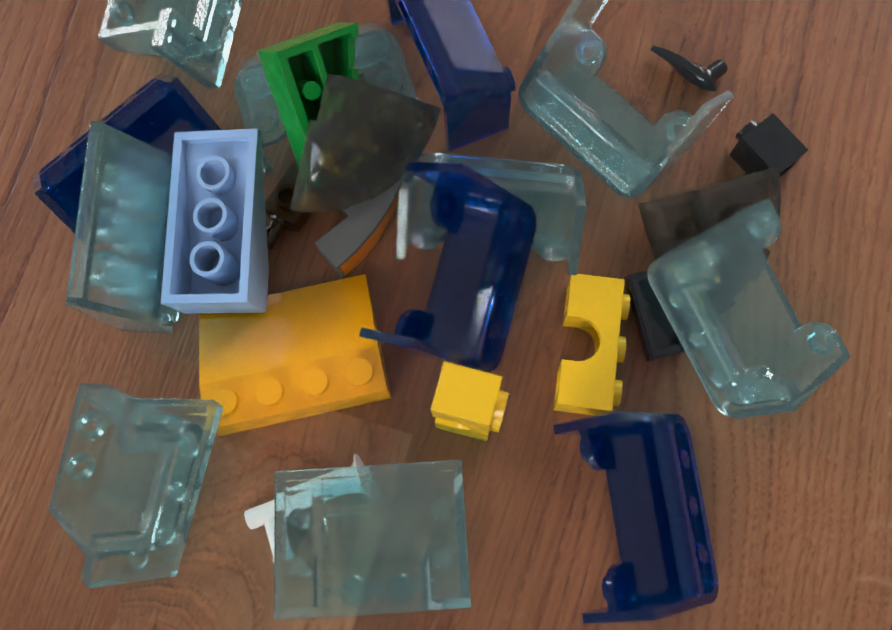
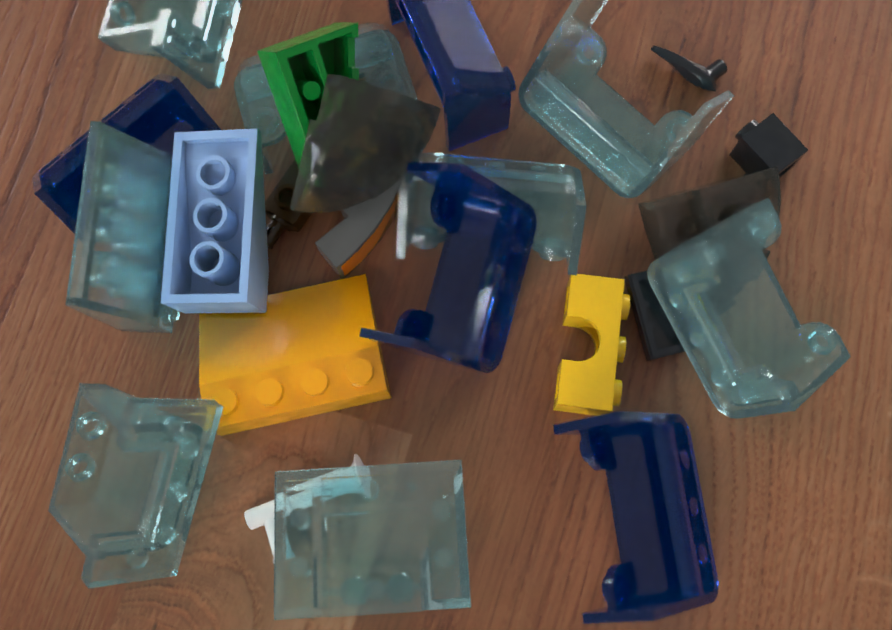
(468, 401): yellow arch -> none

